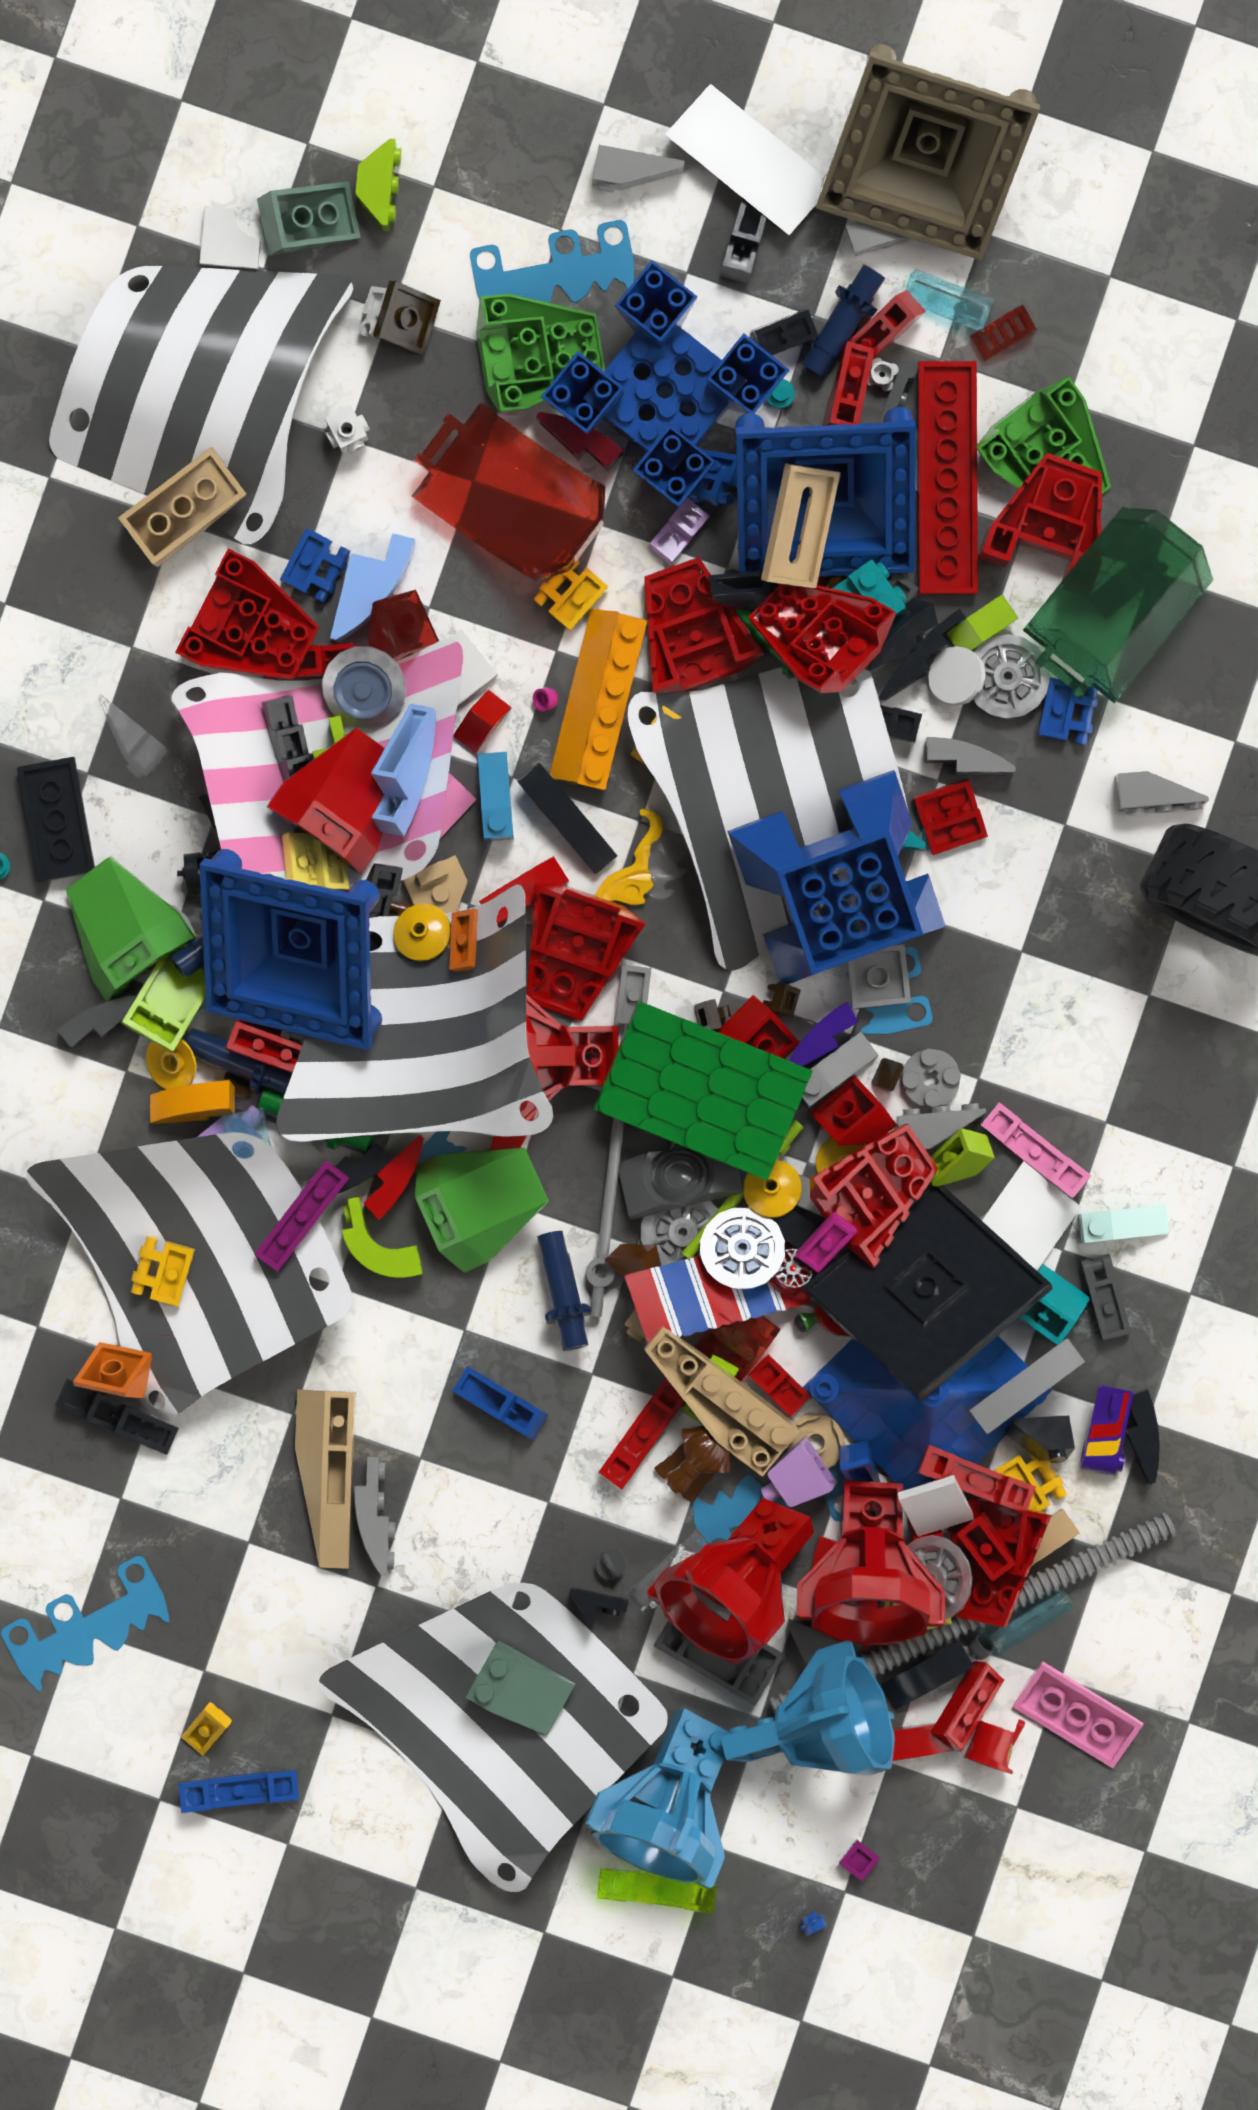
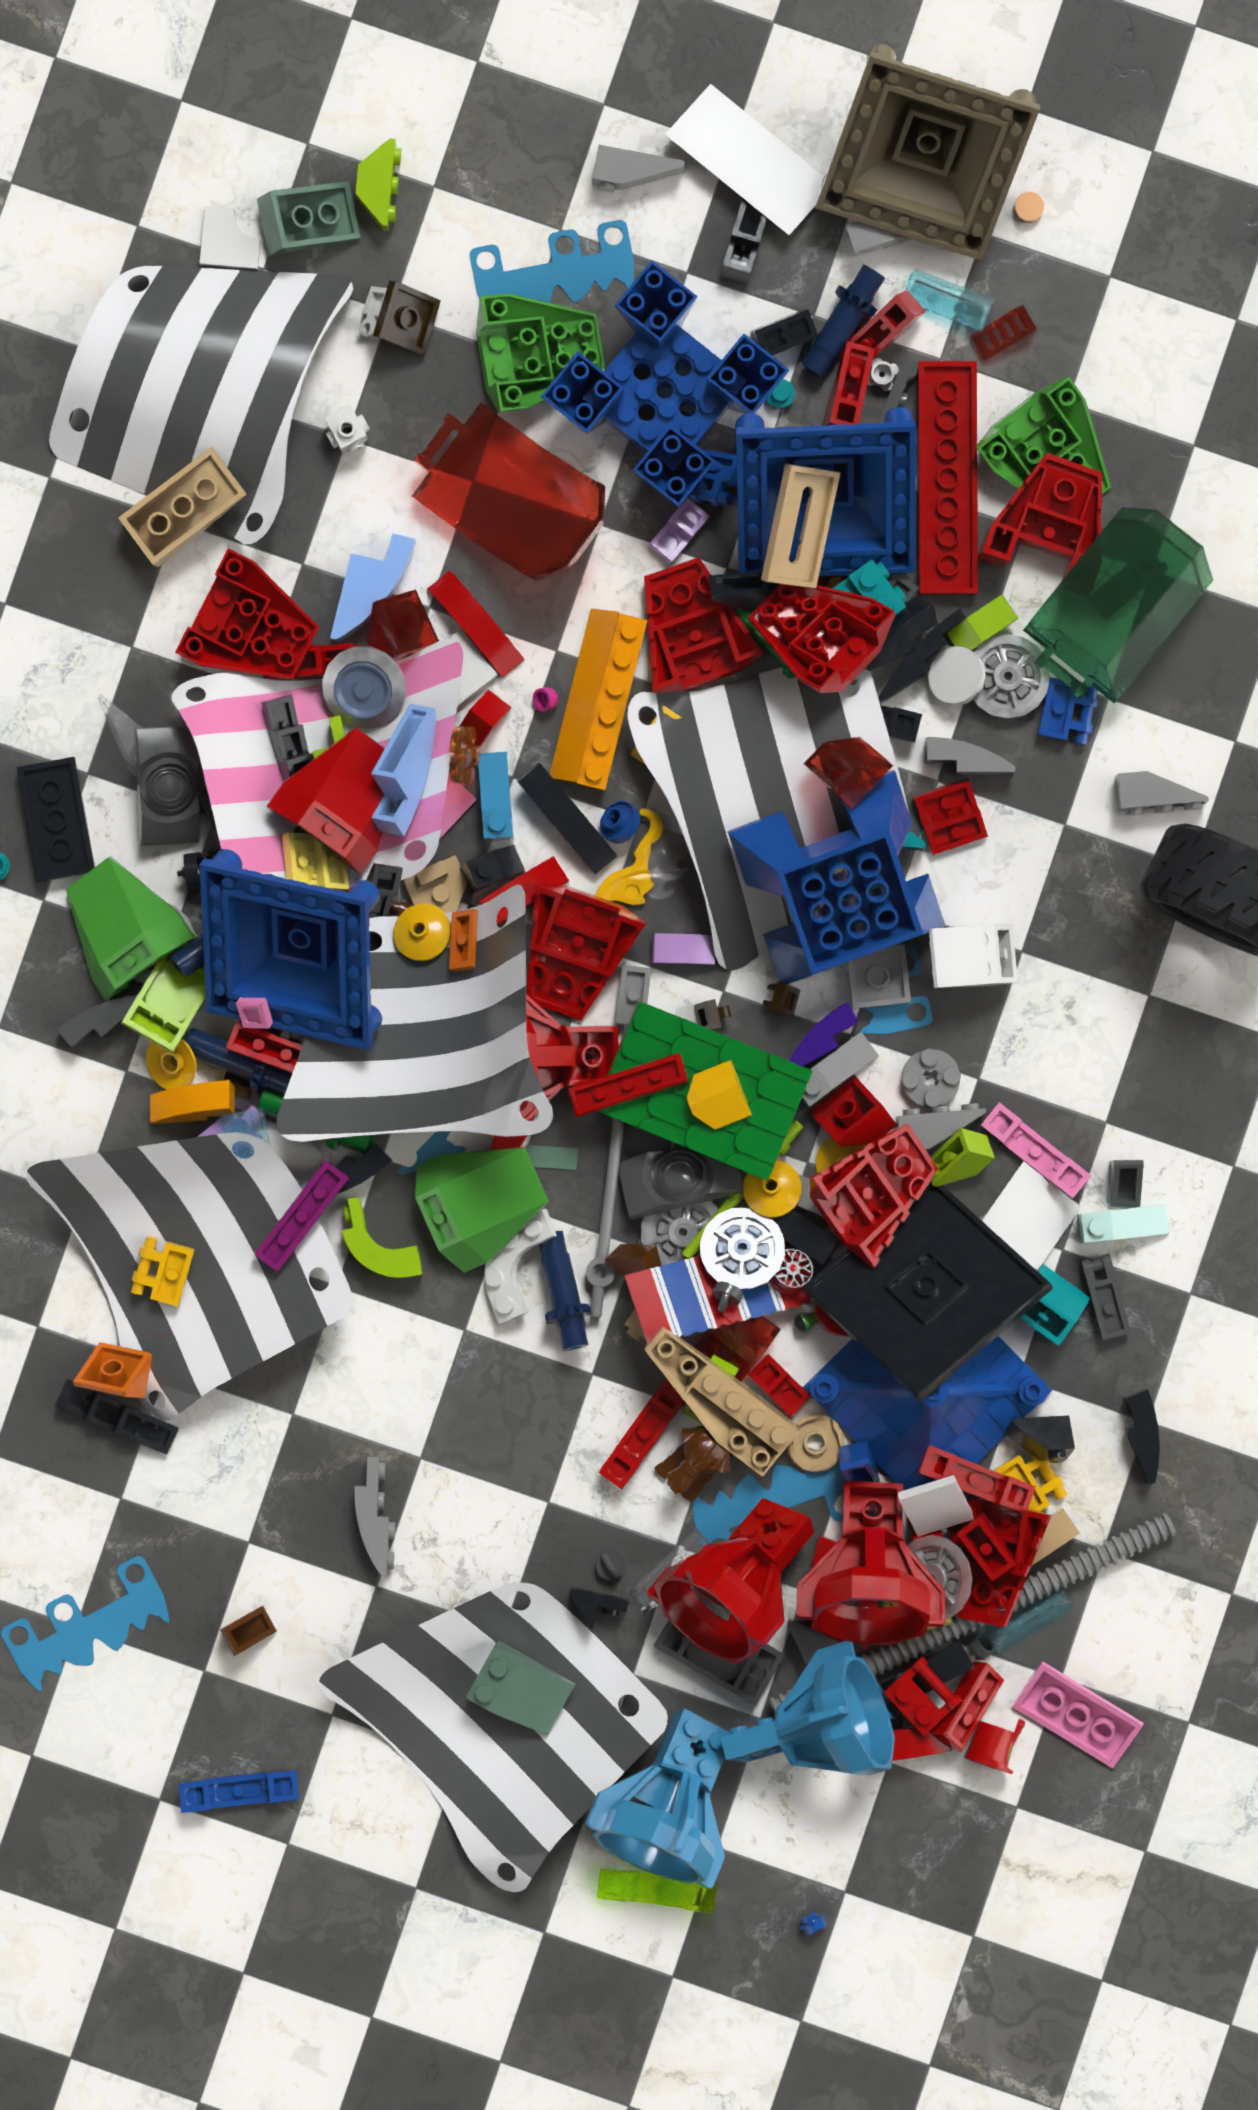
(167, 785): none -> dark grey slope
(206, 1728): yellow slope -> none
(248, 1630): none -> reddish brown slope
(254, 1012): none -> bright pink tile
(307, 561): blue plate -> none
(326, 1469): tan wedge -> none
(396, 1177): red slope -> none
(464, 755): none -> clear orange plate
(476, 623): none -> red slope
(492, 868): none -> black slope
(500, 1403): blue slope -> none
(501, 1270): none -> white plate
(553, 1157): none -> sand green sticker
(576, 600): yellow plate -> none
(578, 442): dark red slope -> none
(619, 822): none -> blue plate
(628, 1085): none -> red tile
(682, 949): none -> lavender slope
(718, 1096): none -> yellow slope
(727, 1294): none -> dark grey tile
(760, 1028): red slope -> none
(798, 1476): lavender torso -> none
(826, 1242): dark pink plate -> none
(848, 768): none -> clear red slope
(859, 1860): magenta plate -> none
(887, 1074): dark brown slope -> none
(916, 1703): none -> red plate
(973, 956): none -> white slope
(1027, 1386): light grey slope -> none
(1029, 207): none -> light nougat tile
(1107, 1431): dark purple door -> none
(1126, 1182): none -> dark grey slope

